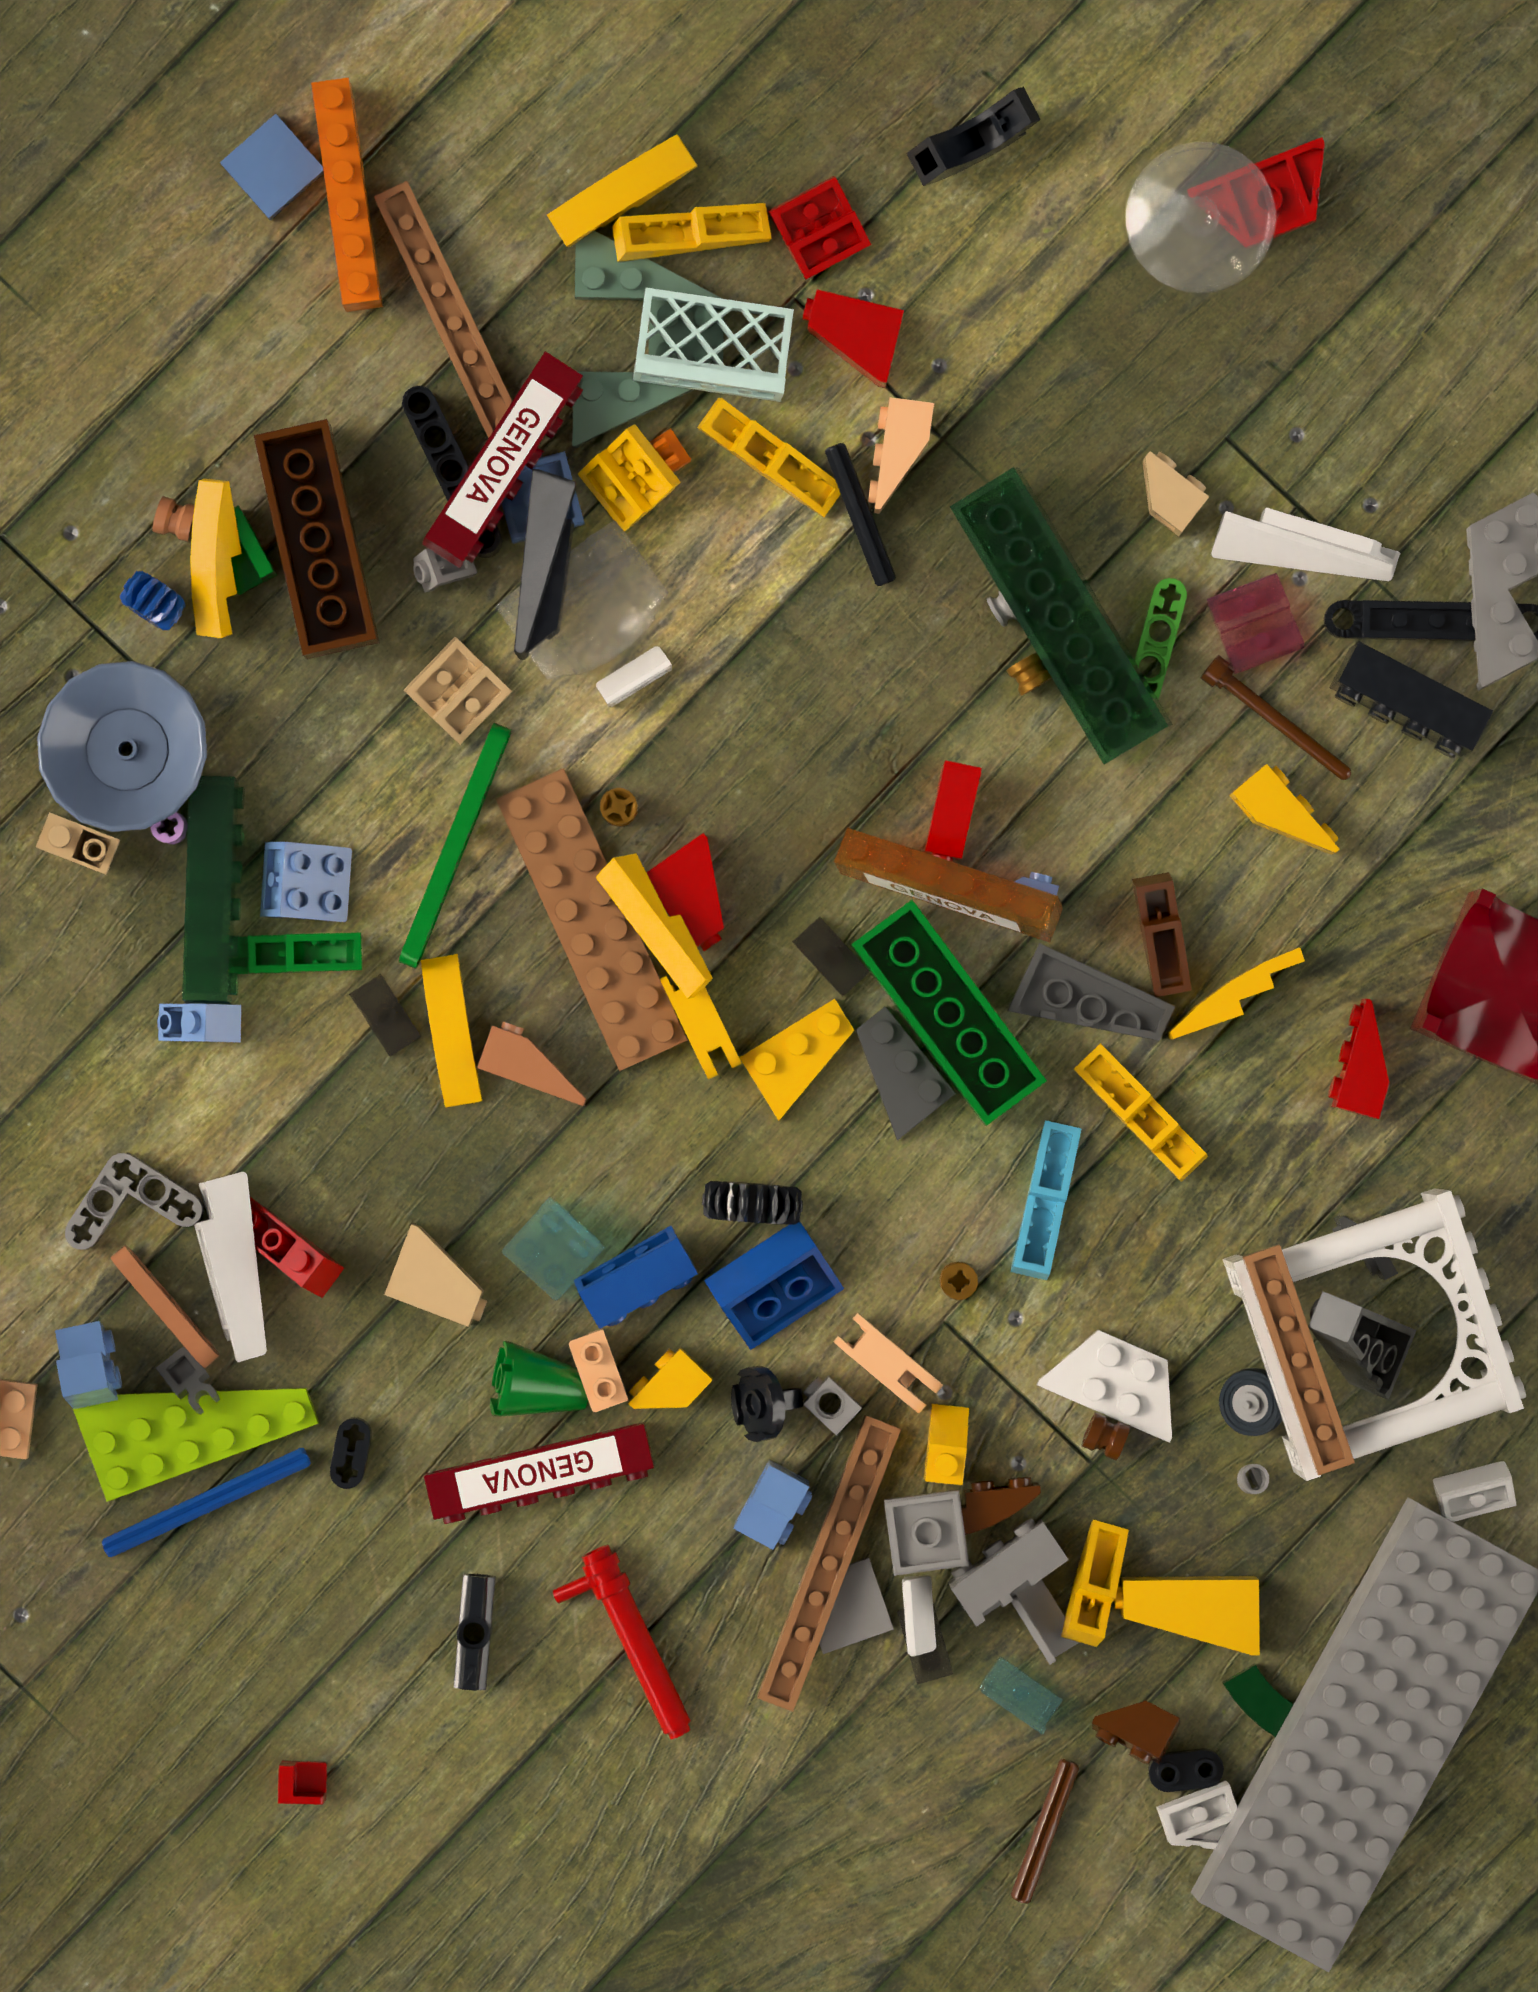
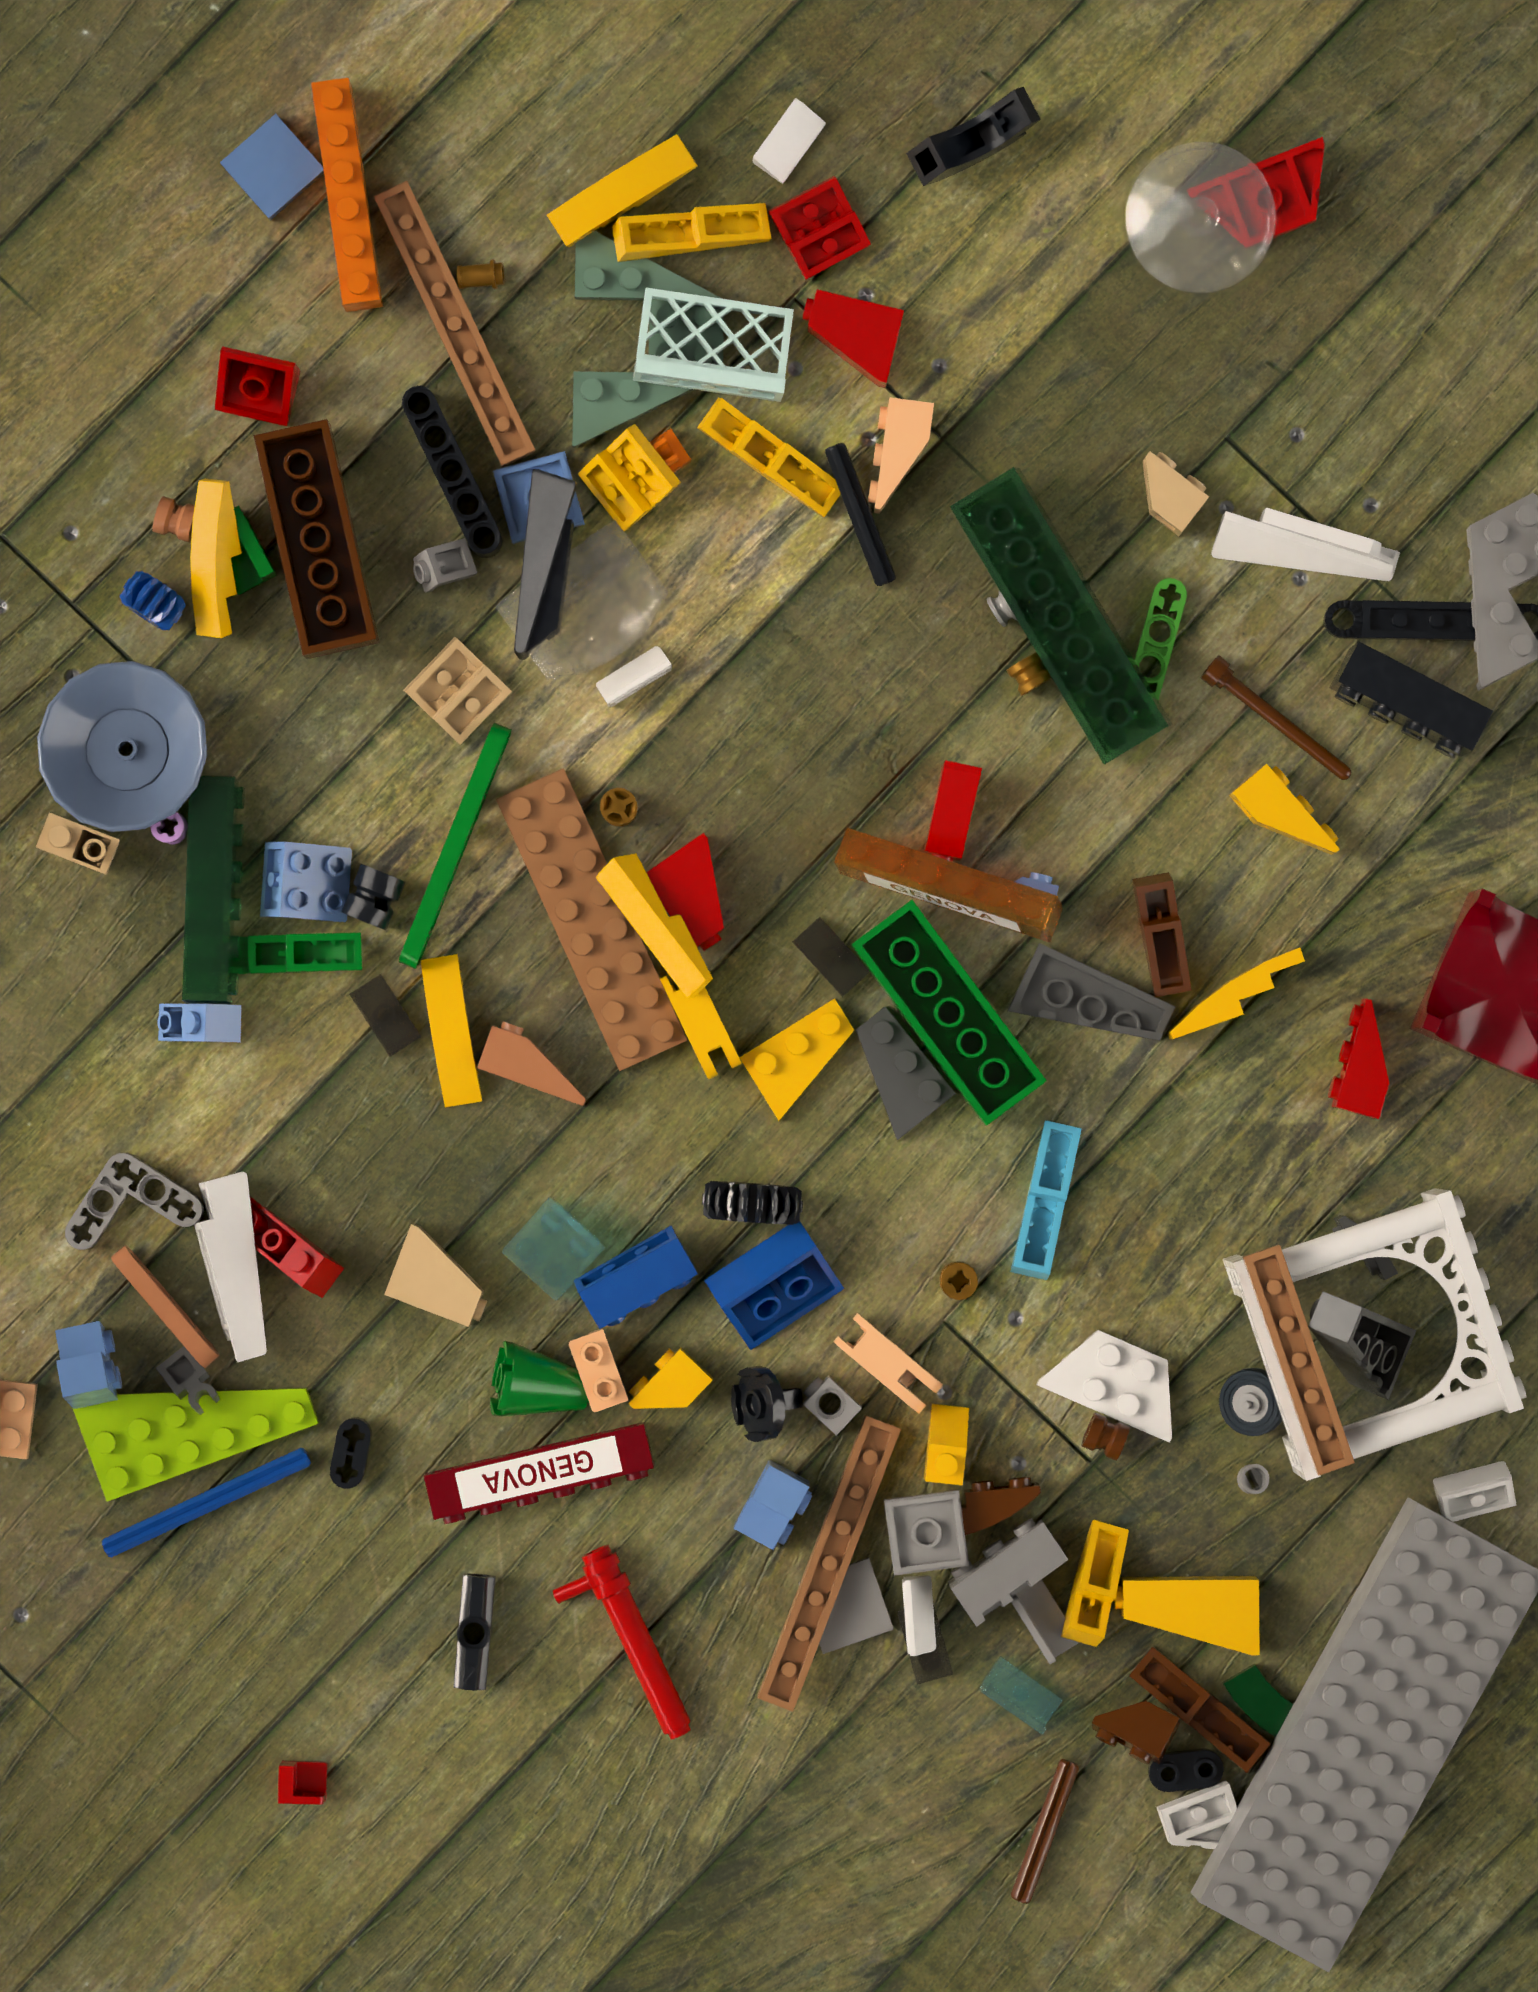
(256, 386): none -> red slope
(373, 897): none -> black wheel
(481, 275): none -> pearl gold pin
(502, 461): brick -> none
(788, 141): none -> white slope
(1140, 1112): yellow slope -> none
(1200, 1710): none -> reddish brown slope
(1255, 623): clear pink slope -> none

